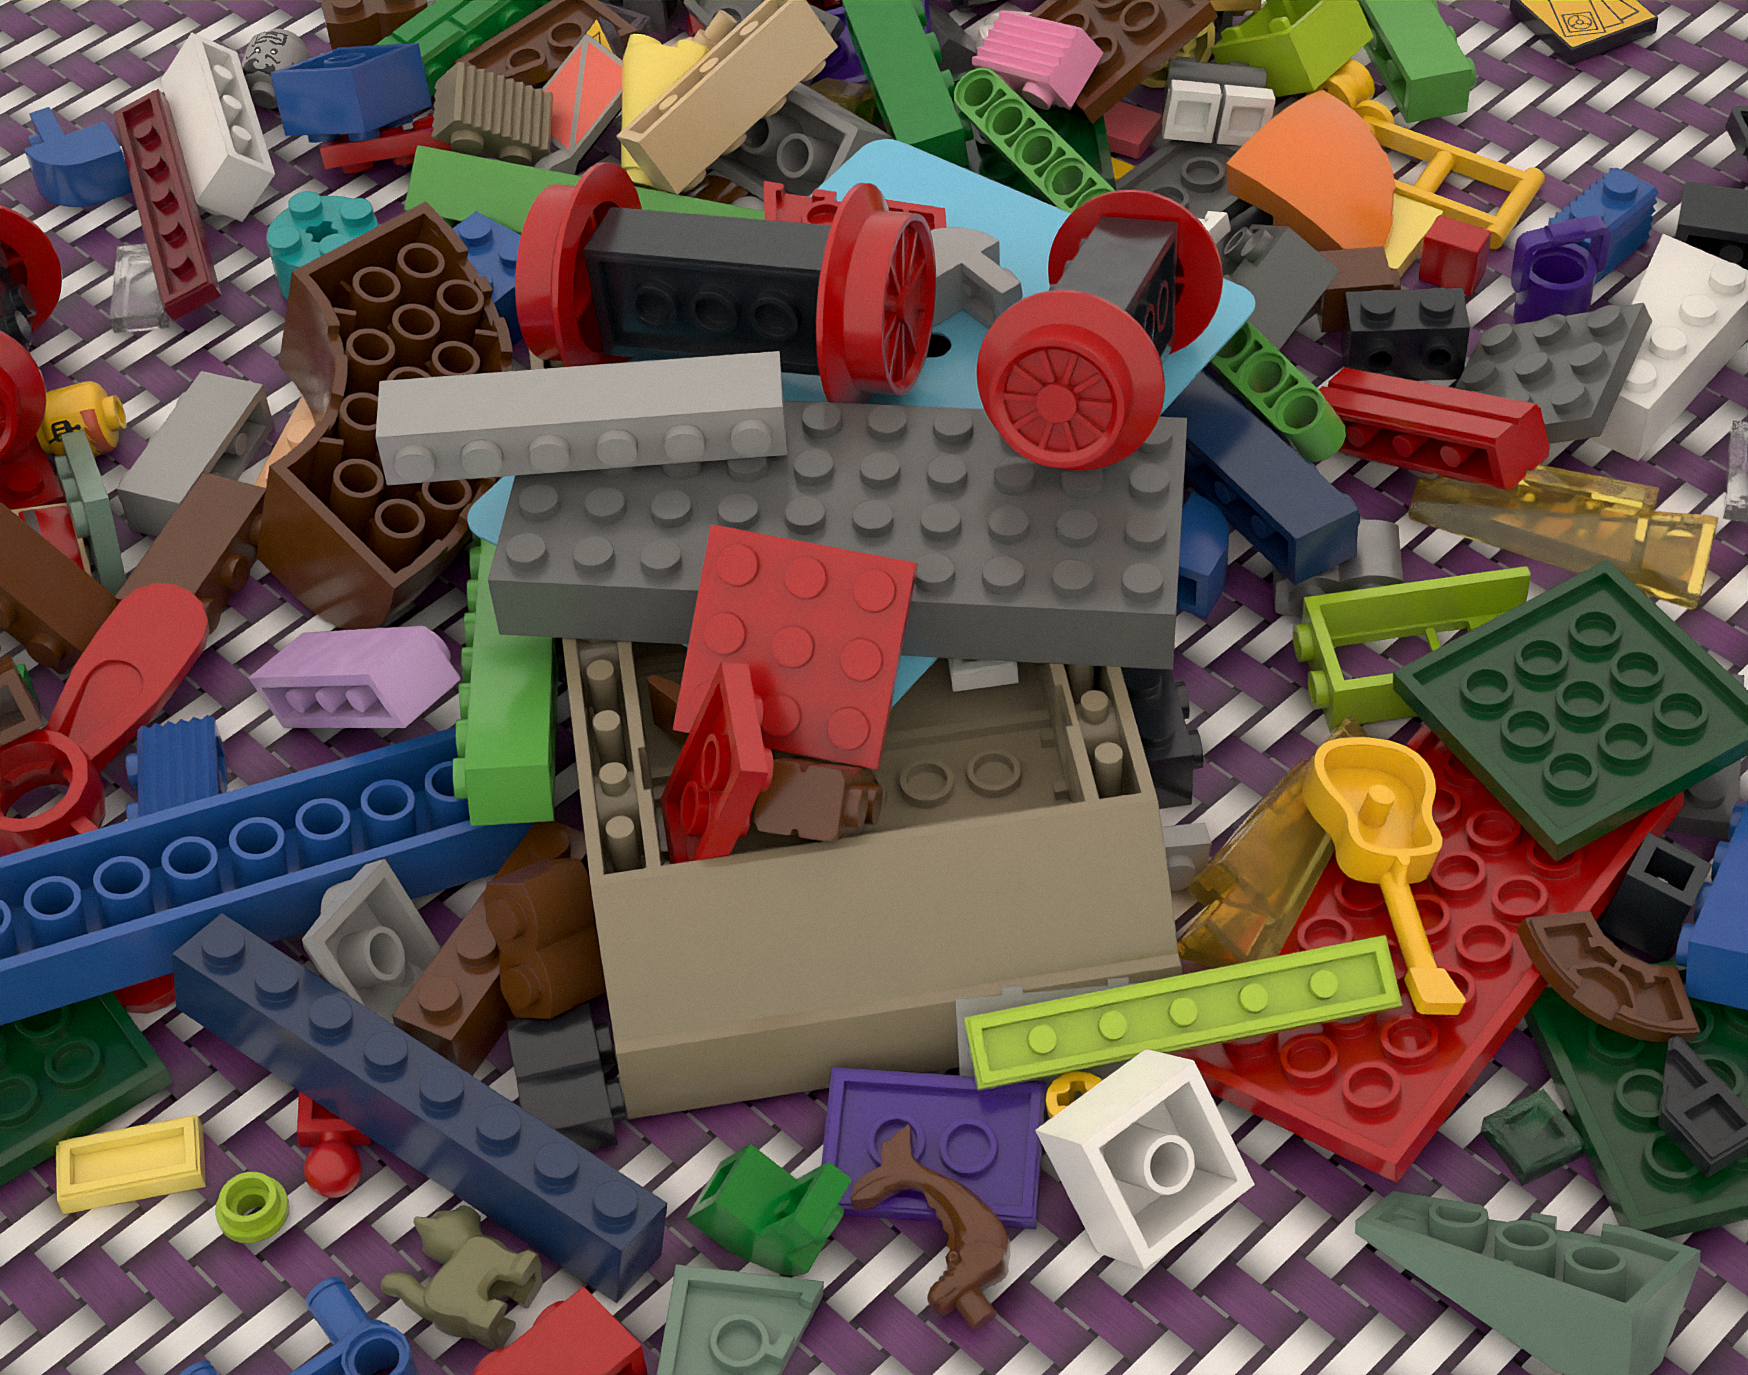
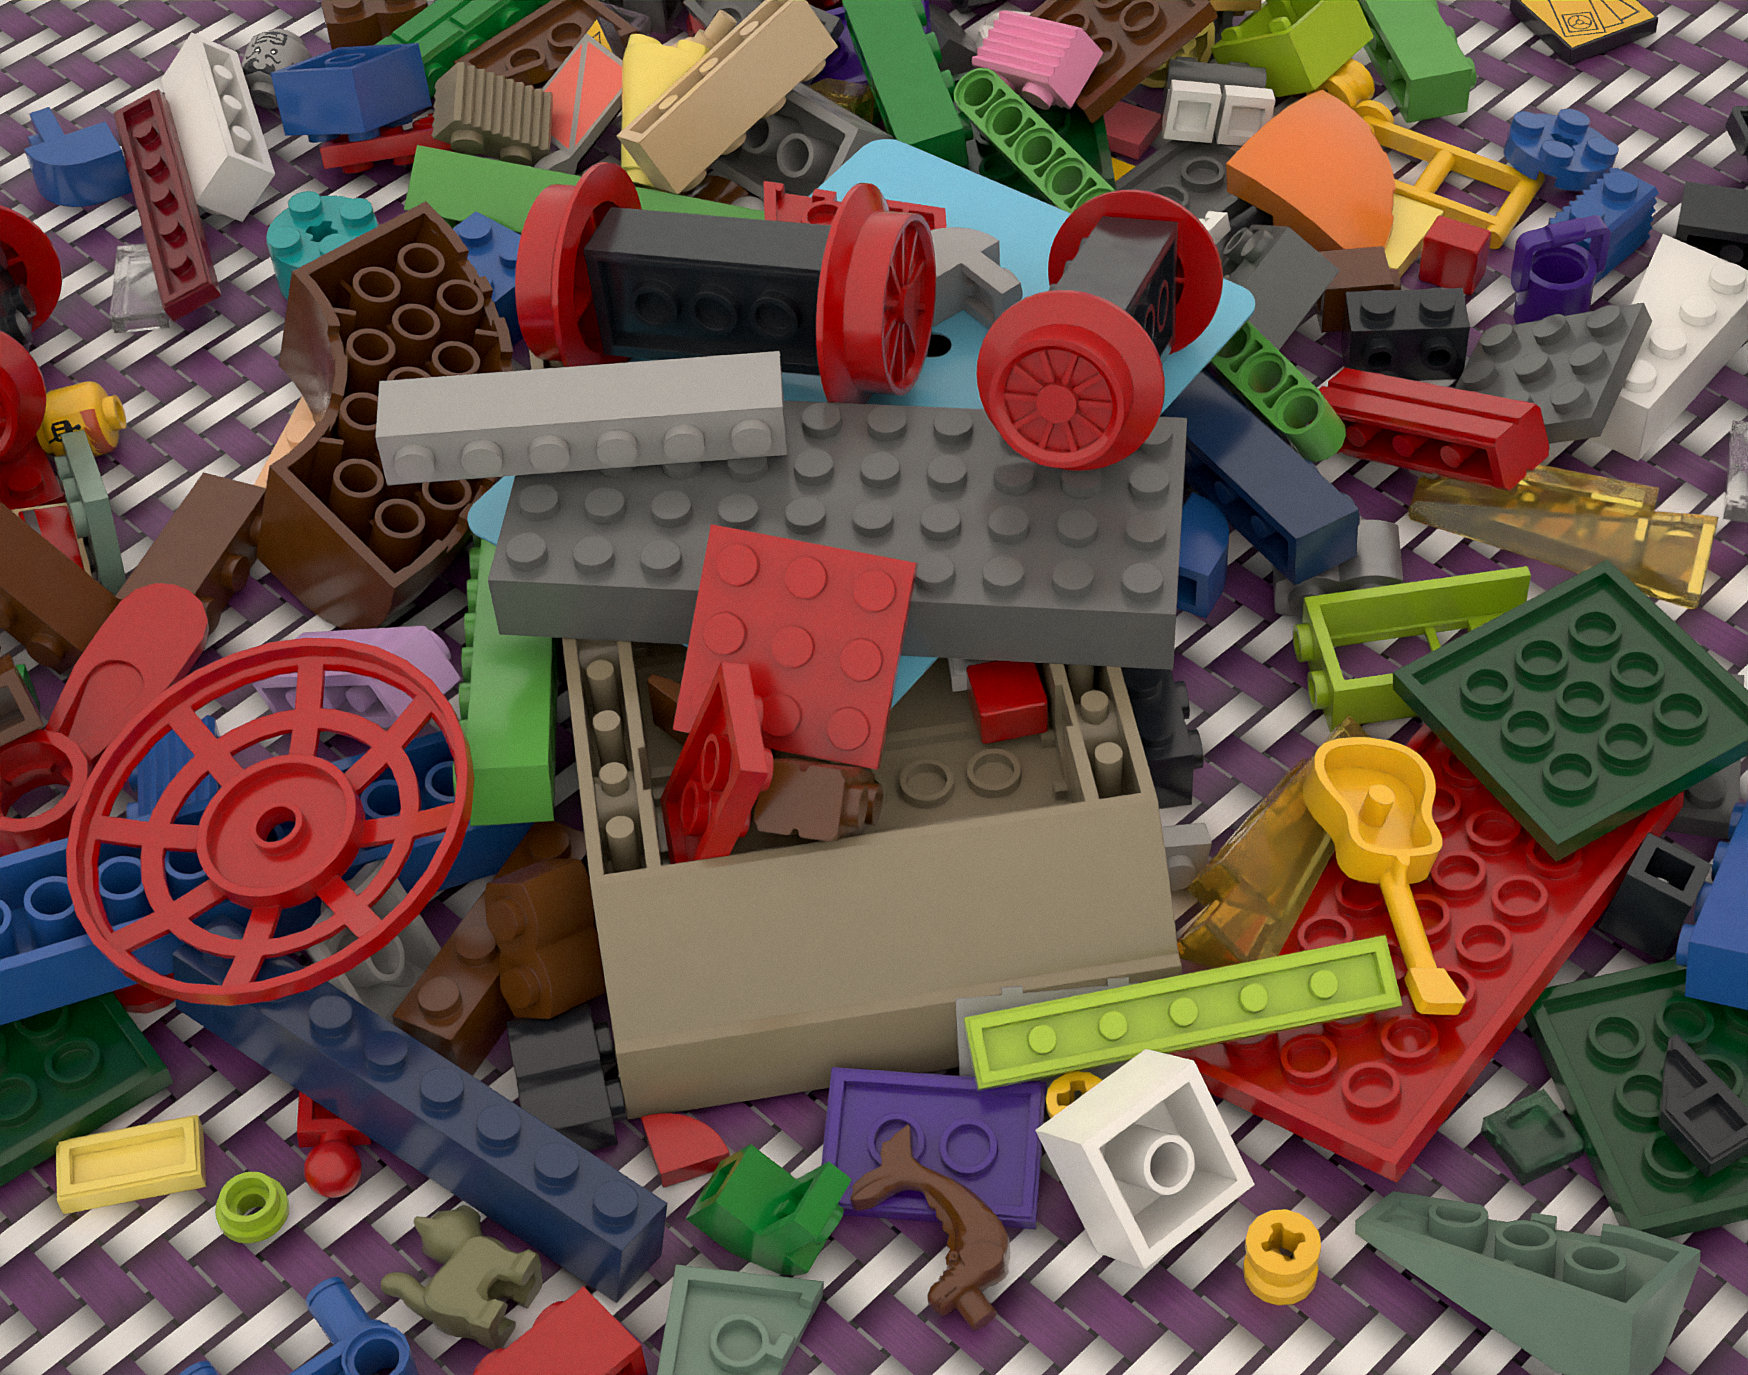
(209, 431): light grey brick -> none
(256, 800): none -> red dish
(682, 1147): none -> red tile
(1006, 700): none -> red piece
(1274, 1275): none -> yellow wheel
(1560, 148): none -> blue plate
(1606, 982): reddish brown tile -> none

